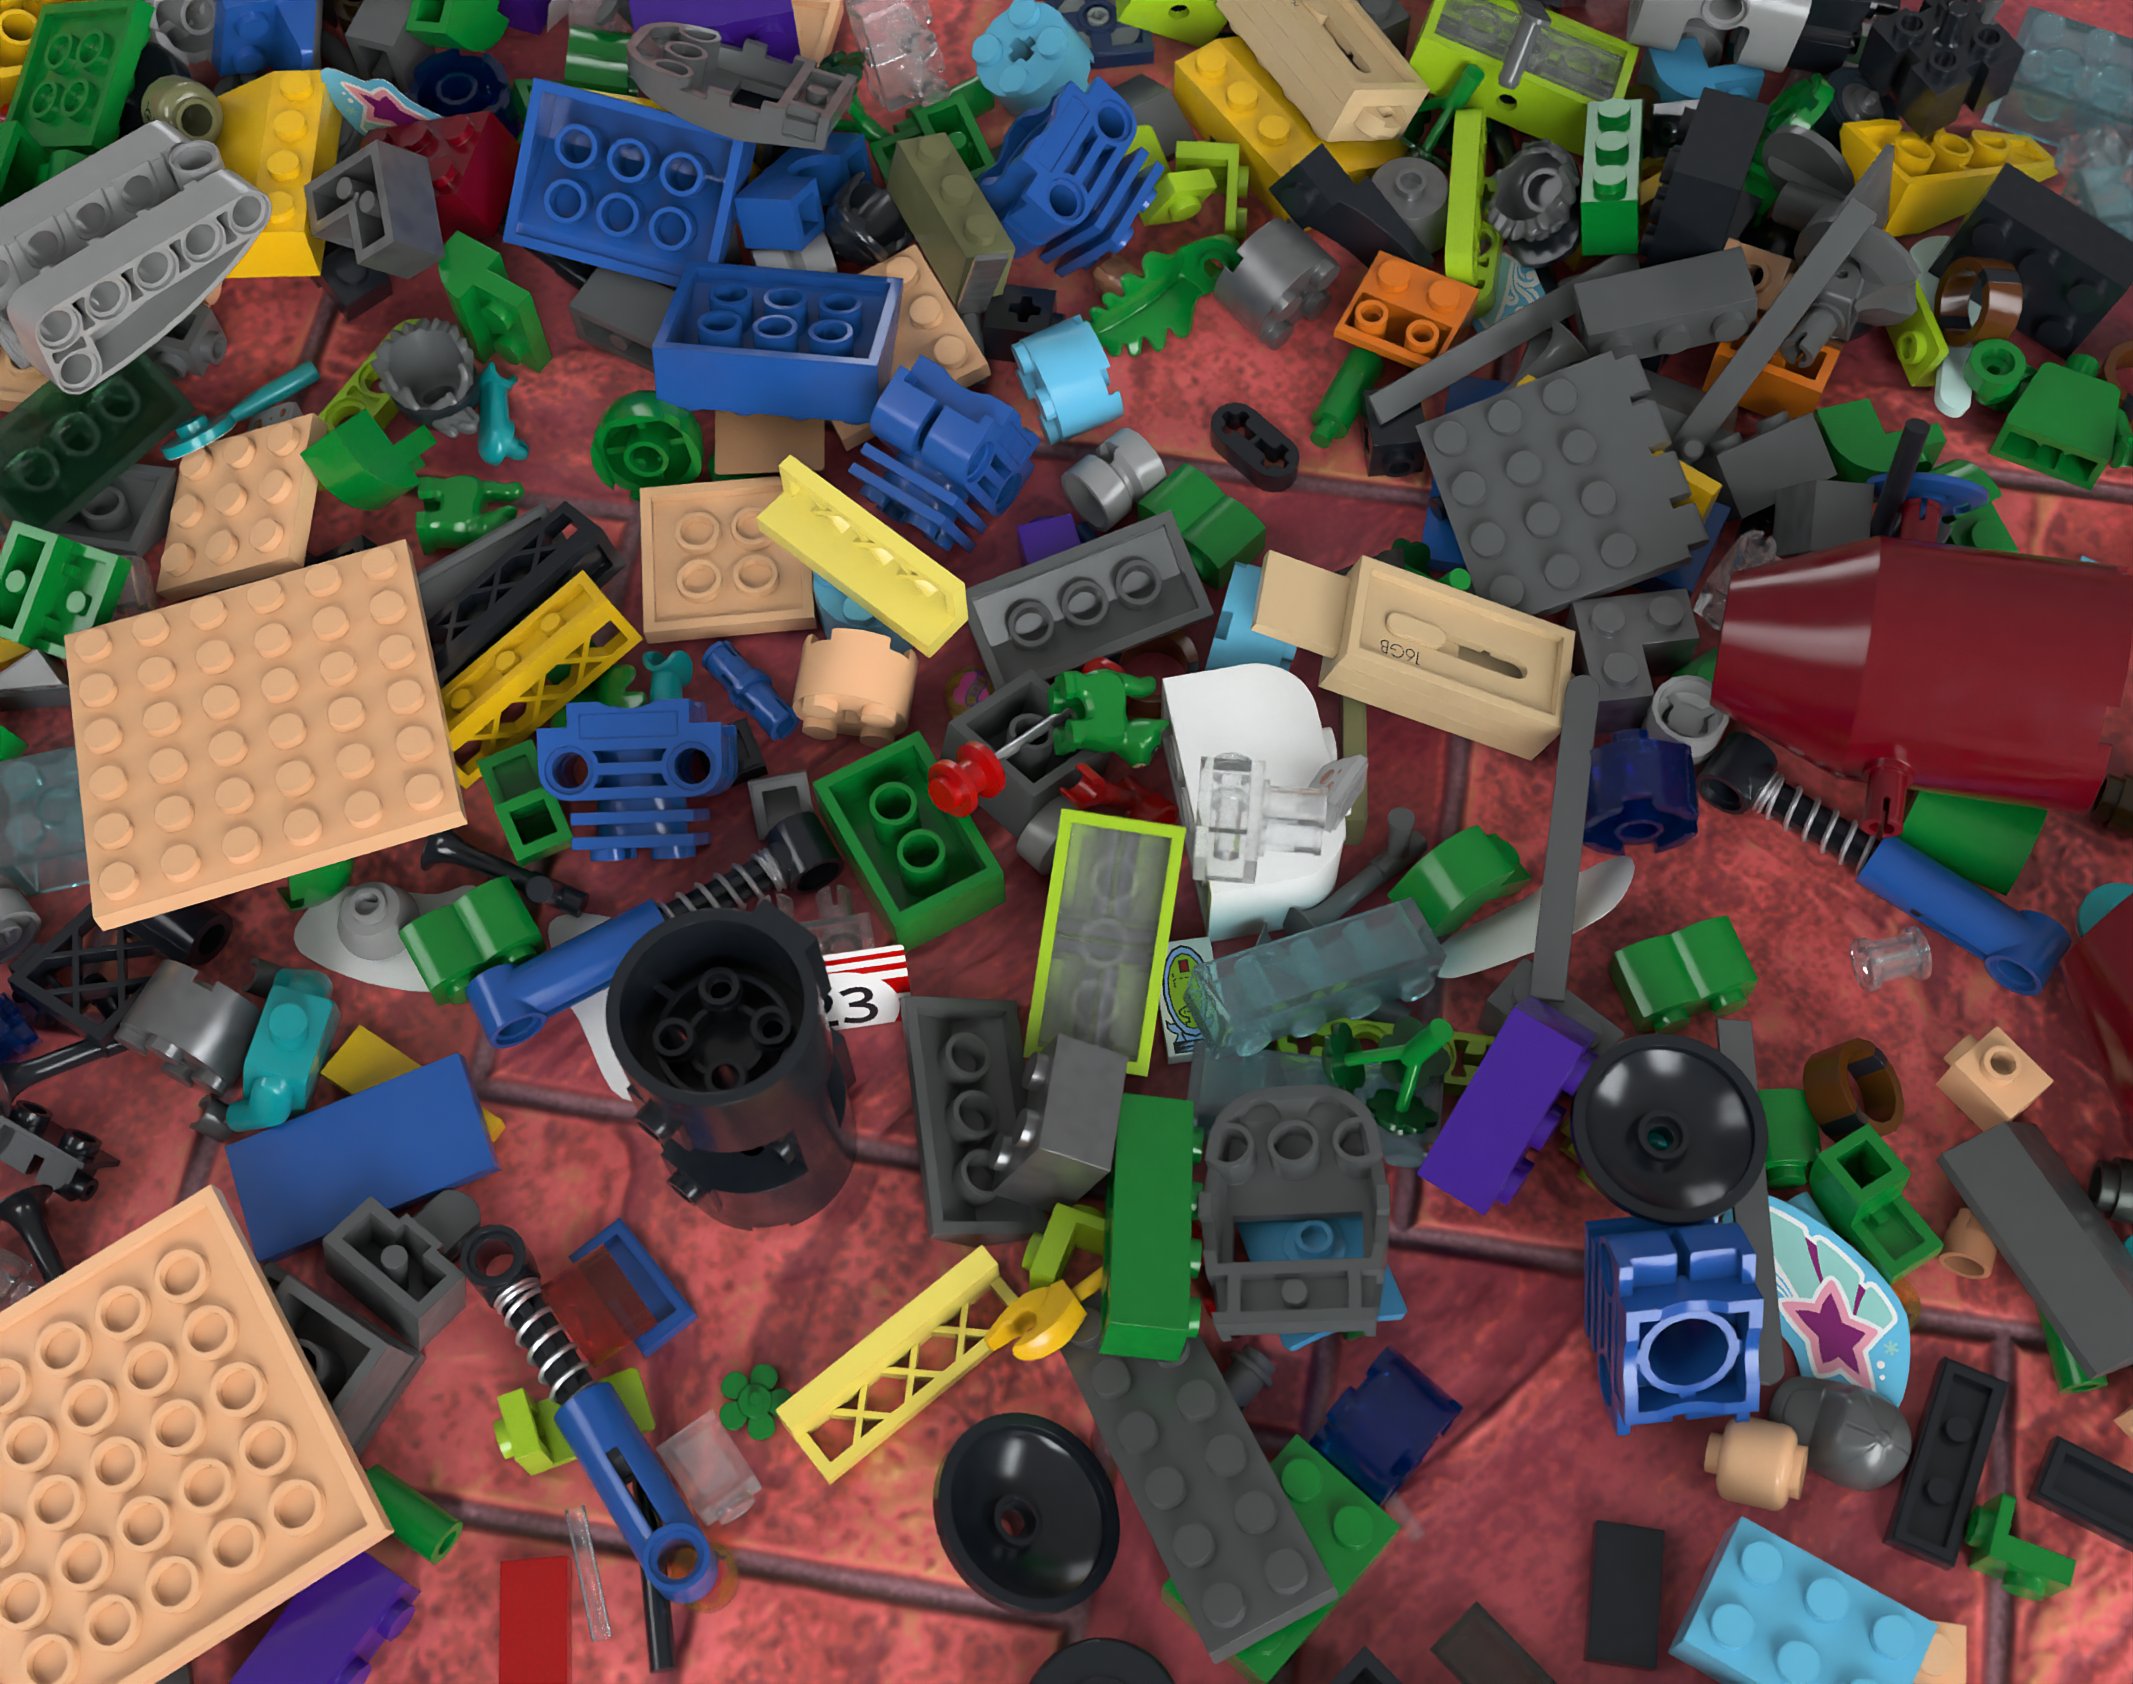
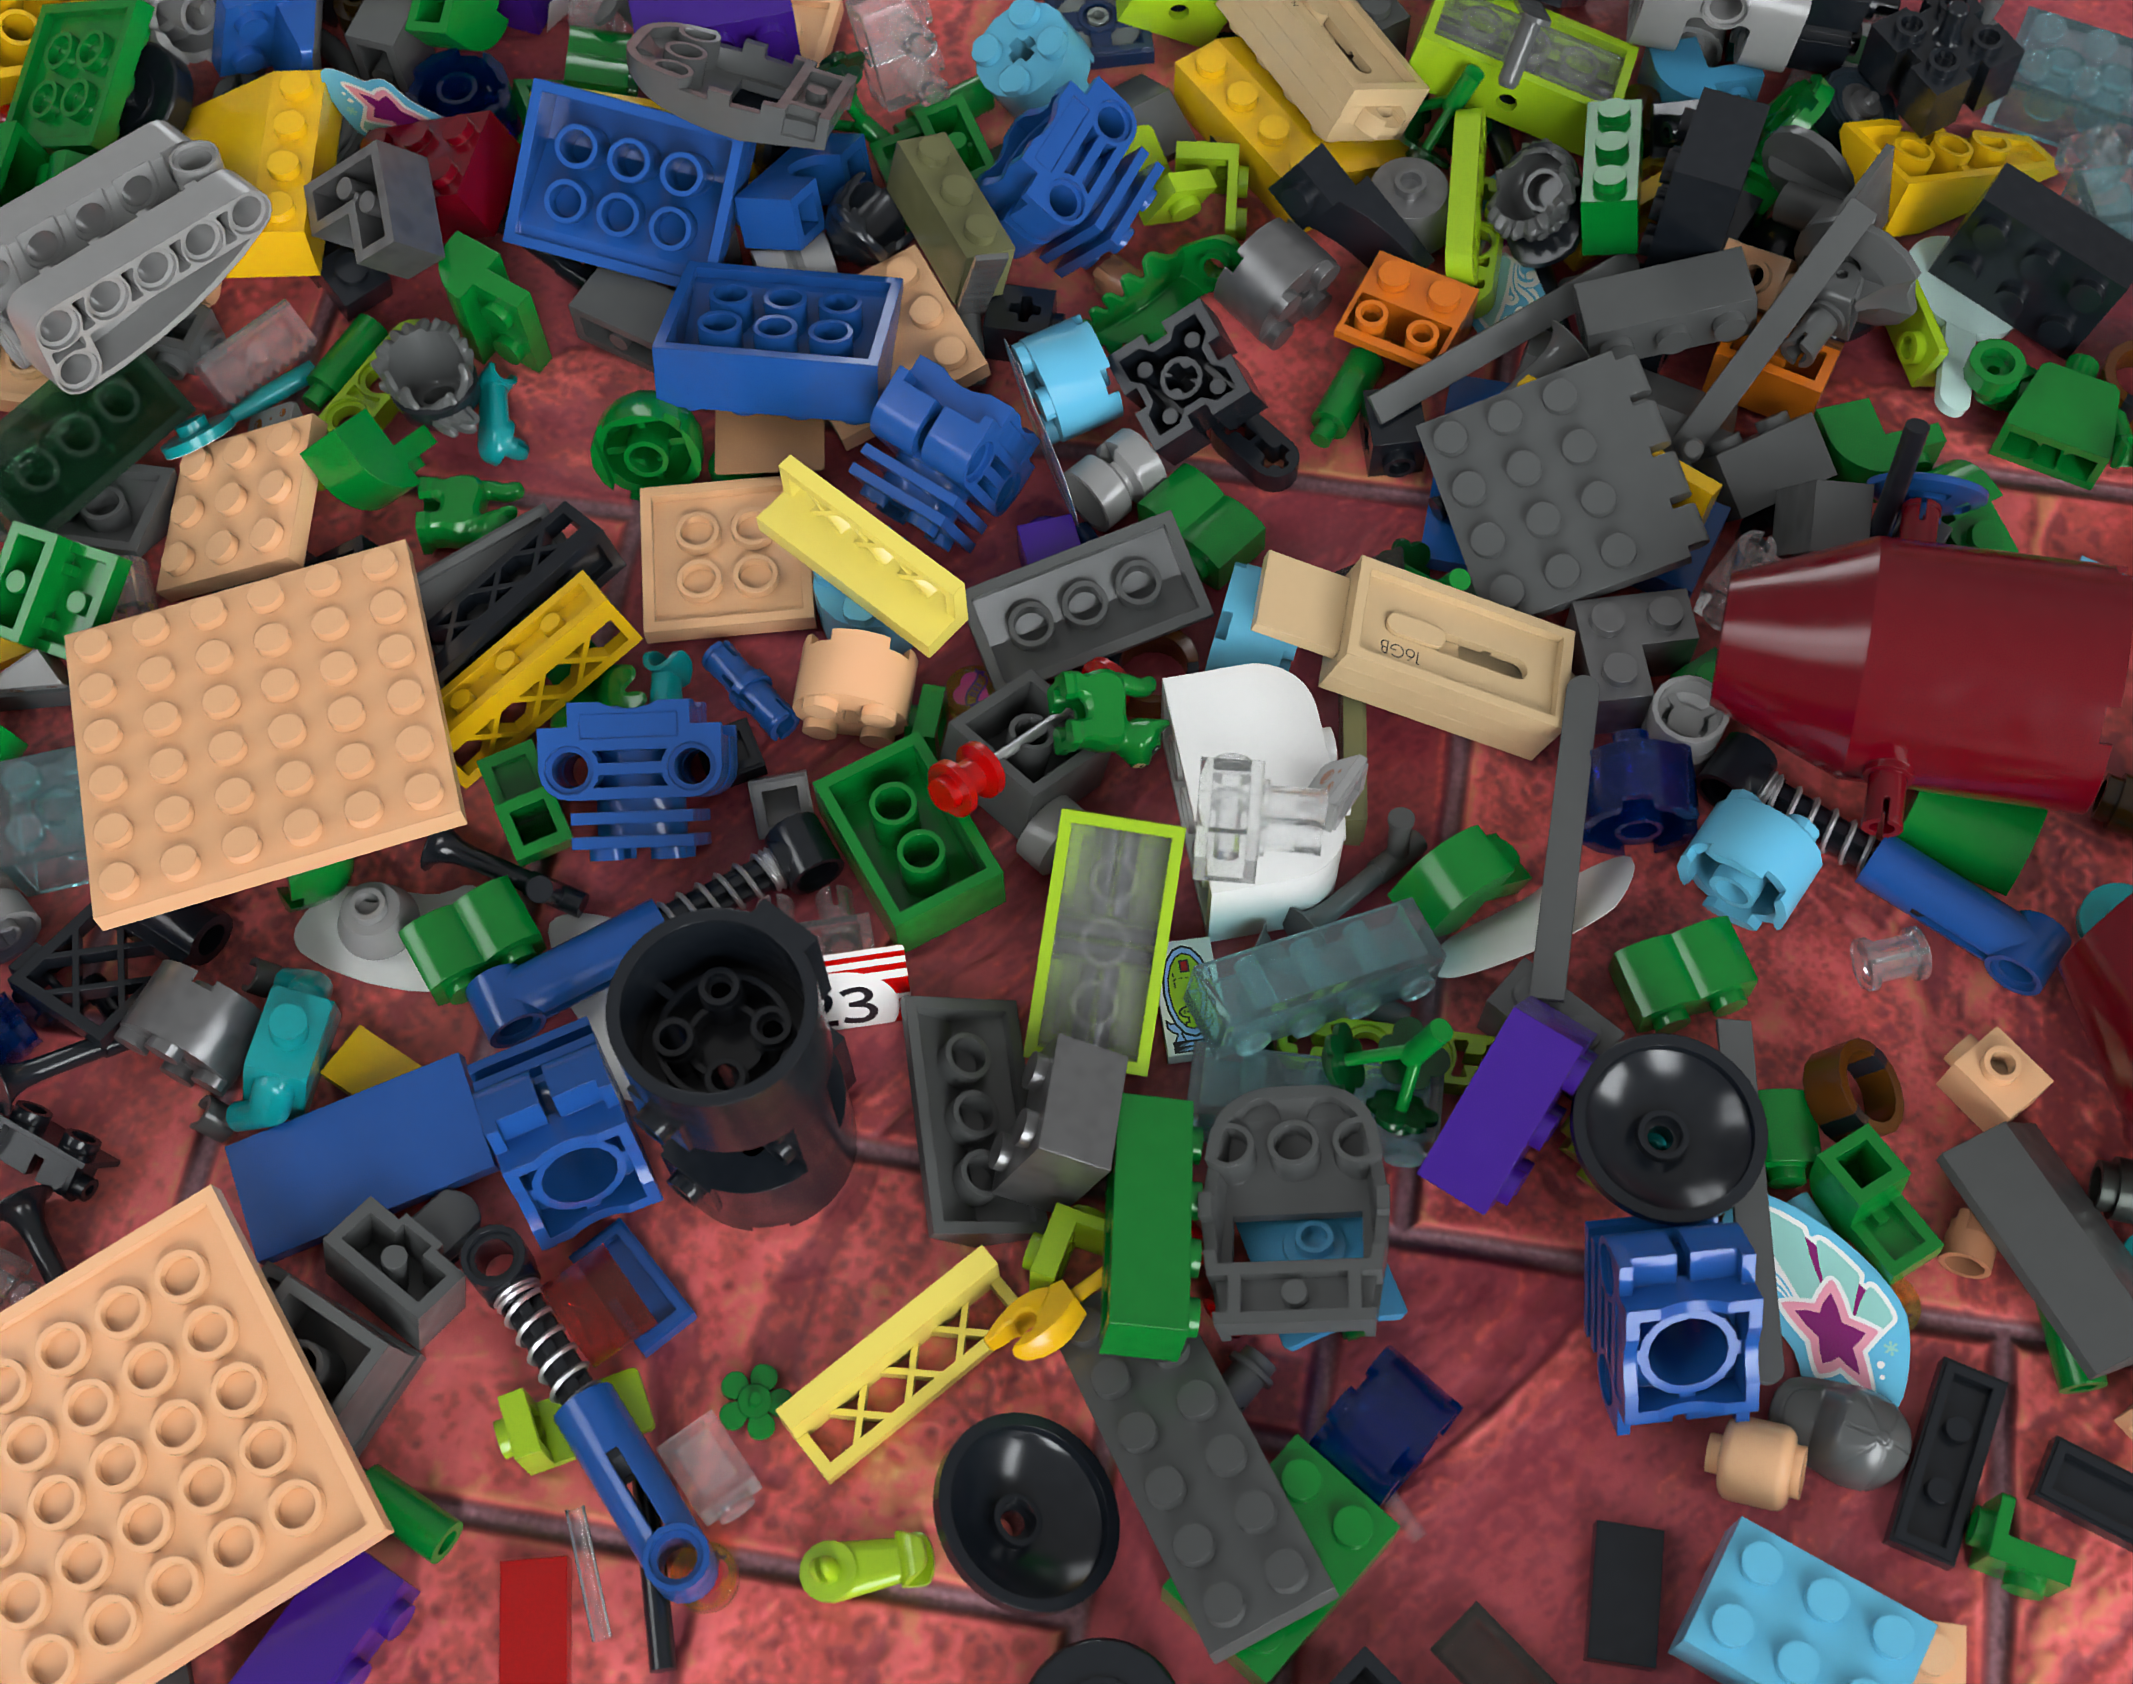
(185, 106): olive head -> none
(255, 354): none -> clear brick
(343, 360): none -> green cylinder
(562, 1132): none -> blue piece
(849, 1569): none -> lime piece
(930, 717): none -> green plate
(1040, 431): none -> sticker
(1126, 796): red brick -> none
(1186, 382): none -> black brick
(1752, 861): none -> medium azure brick
(2000, 301): reddish brown piece -> none

